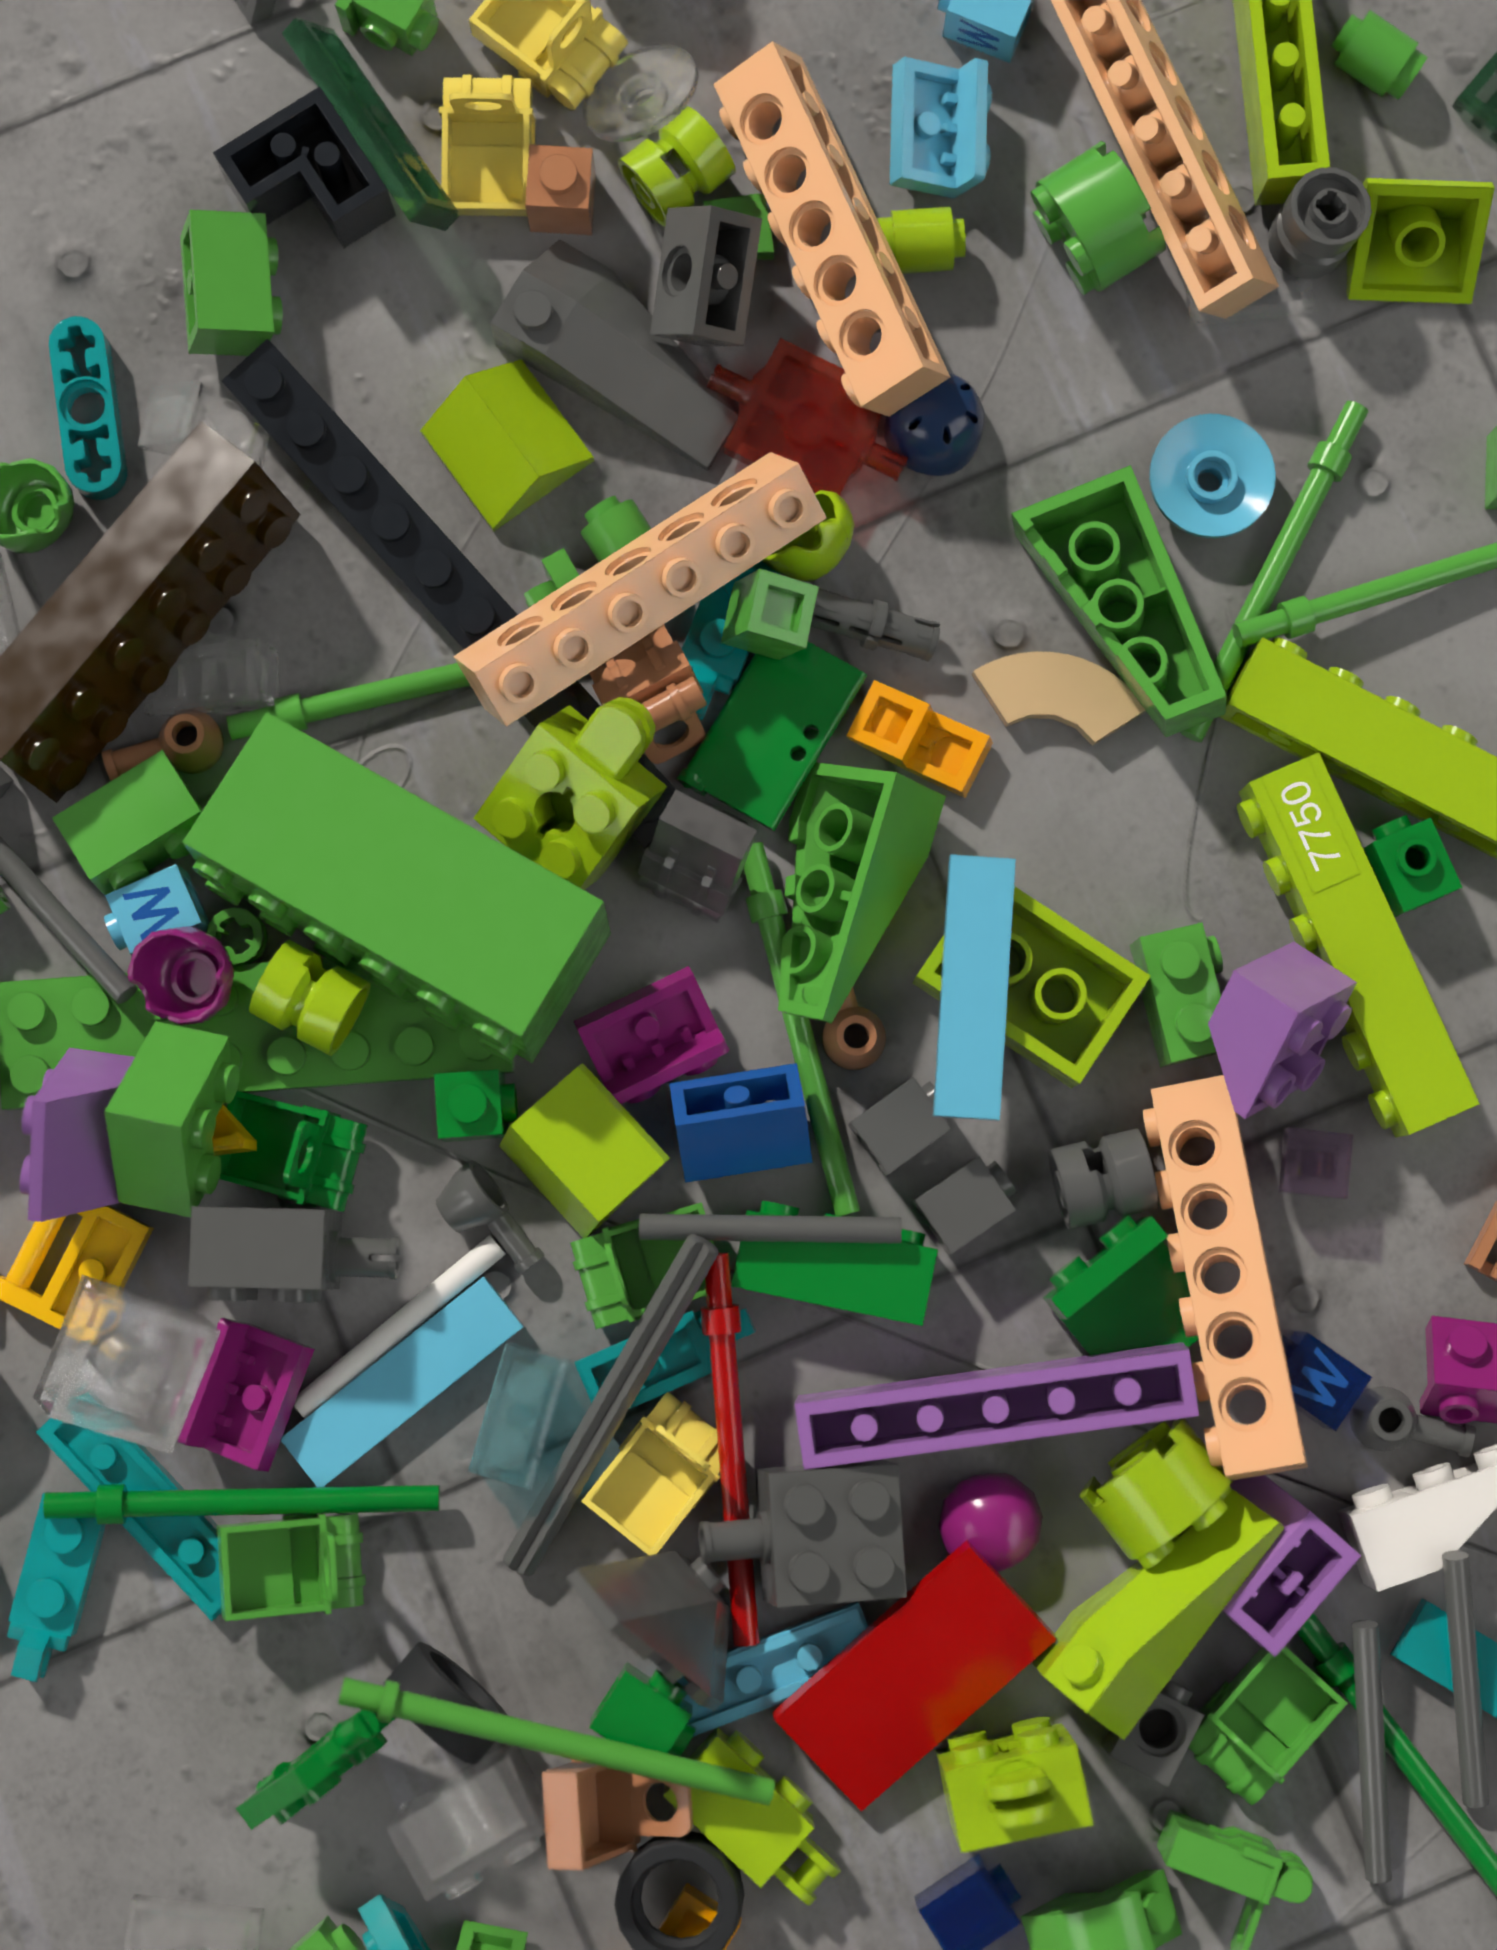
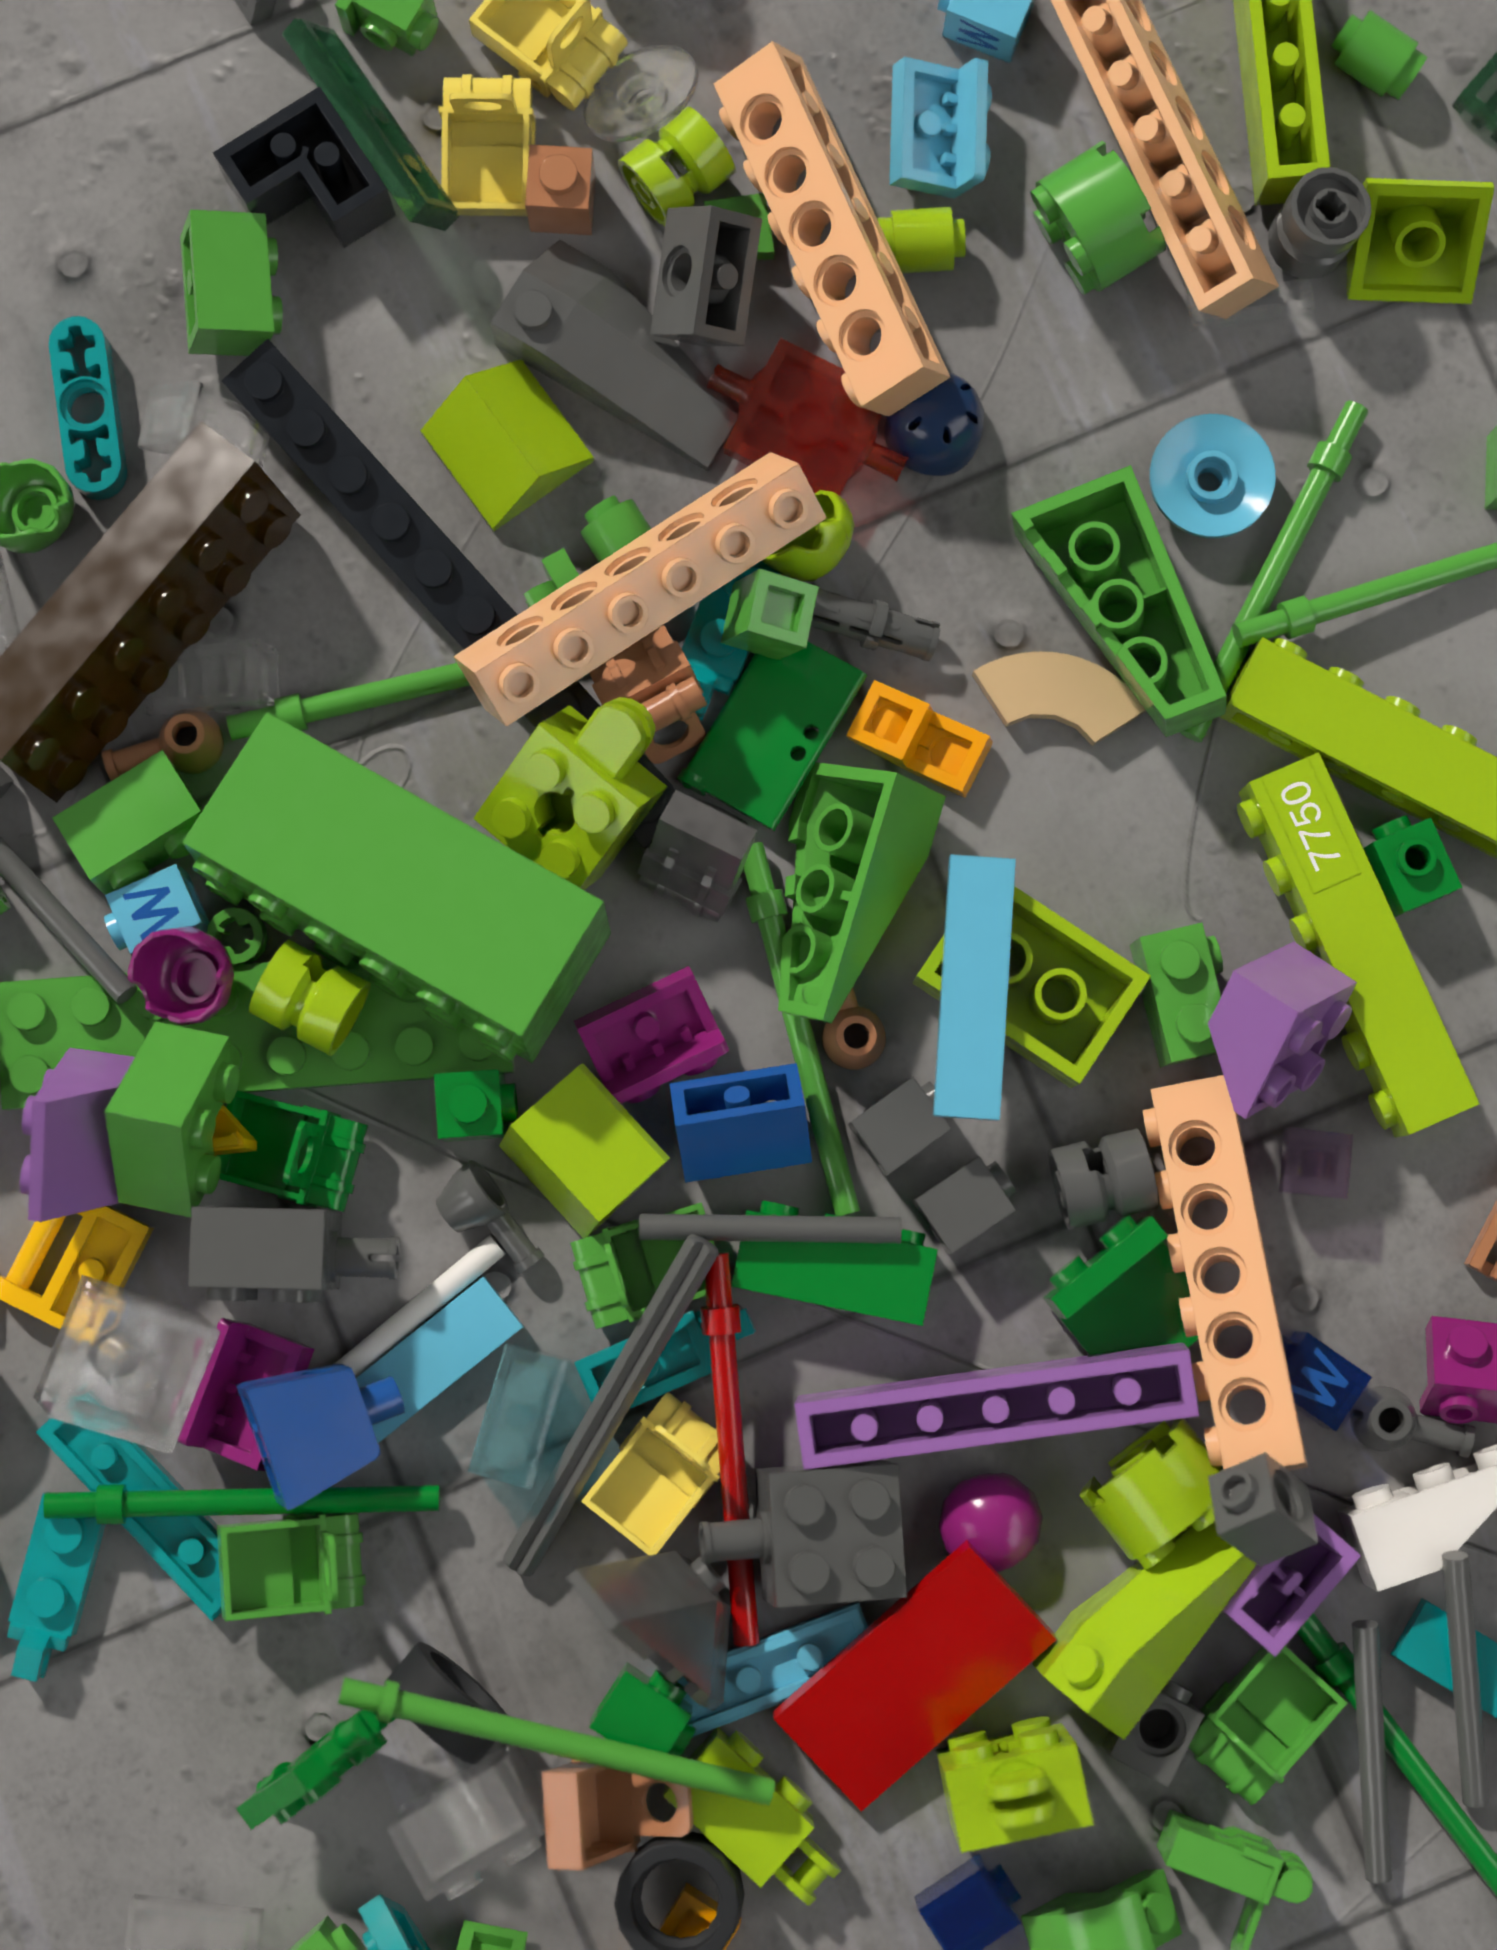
(316, 1427): none -> blue torso
(1262, 1509): none -> dark grey brick

